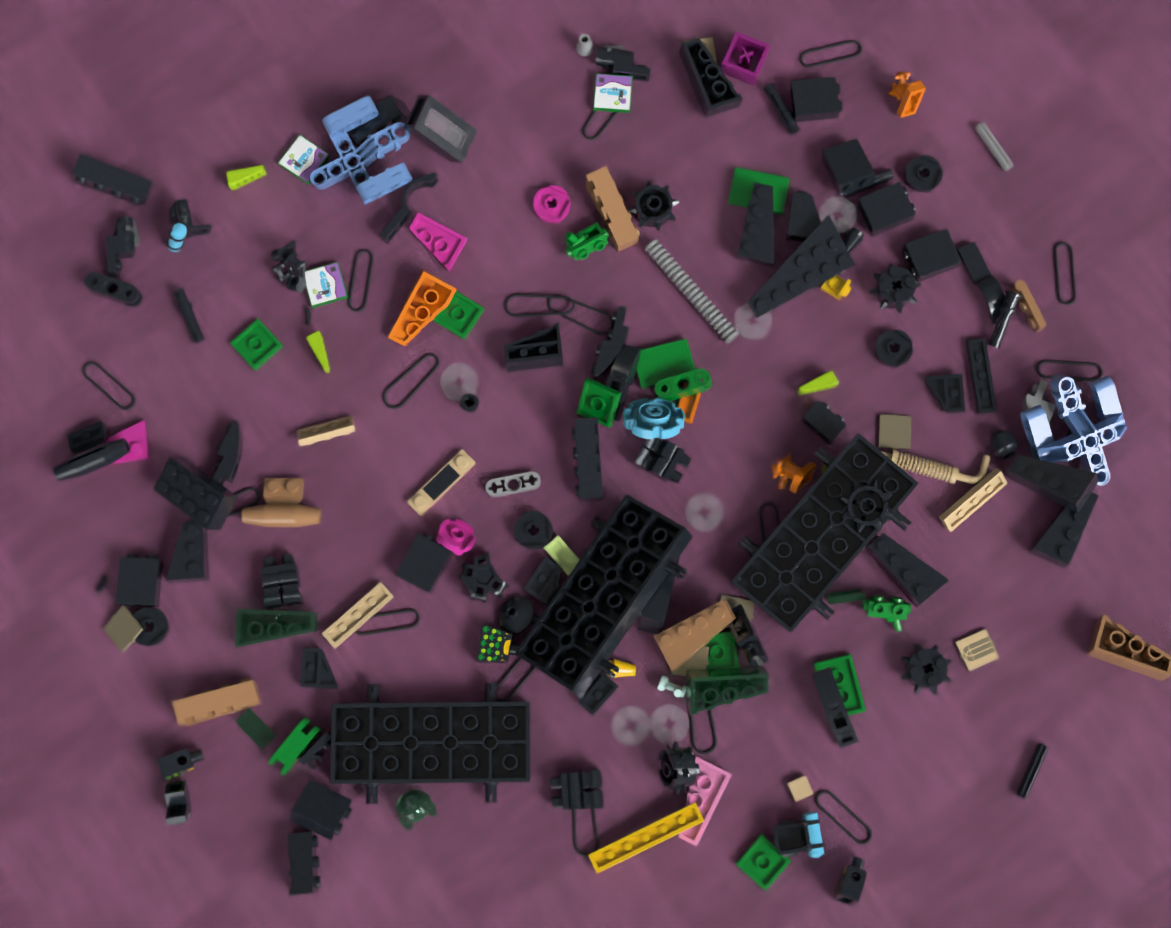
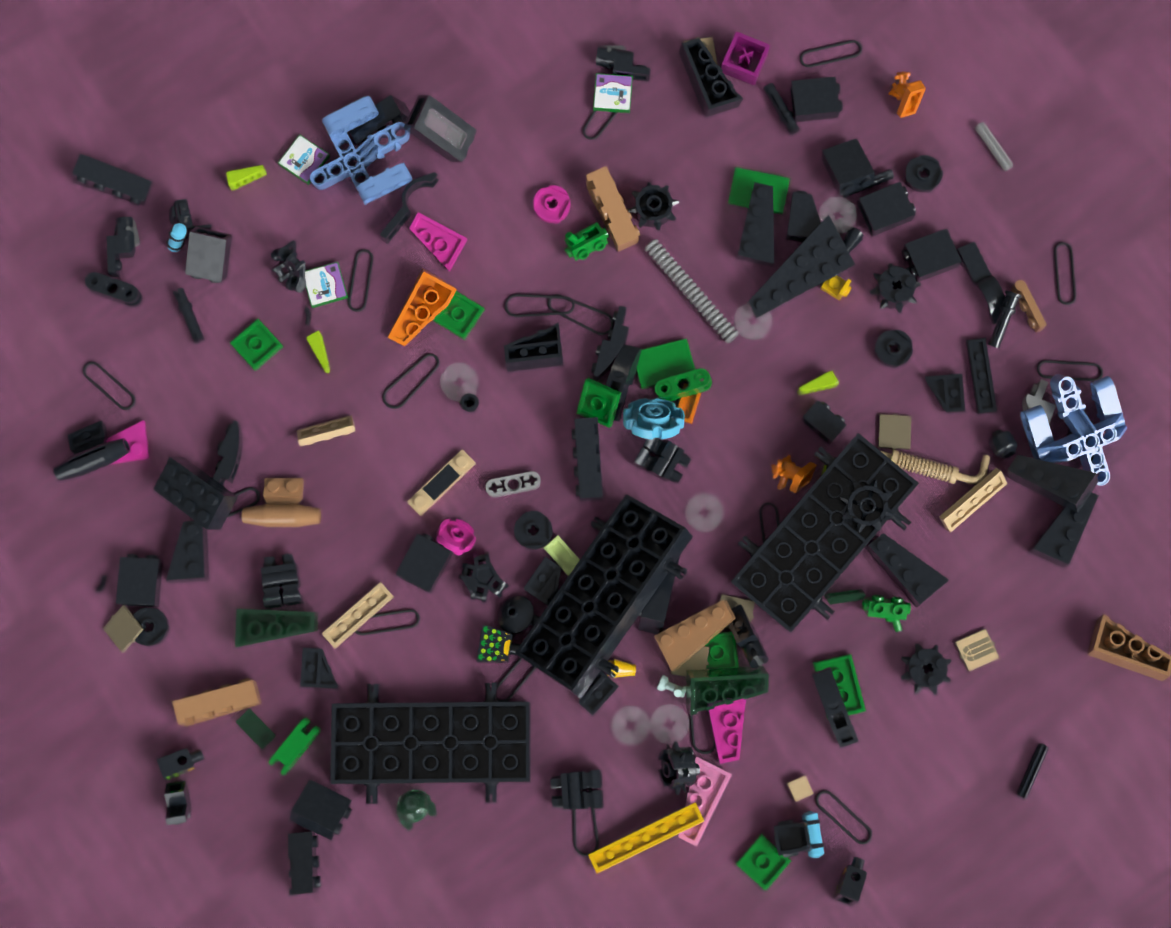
(208, 254): none -> brick
(323, 742): black plate -> none
(584, 45): light grey cone -> none
(727, 729): none -> dark pink wing

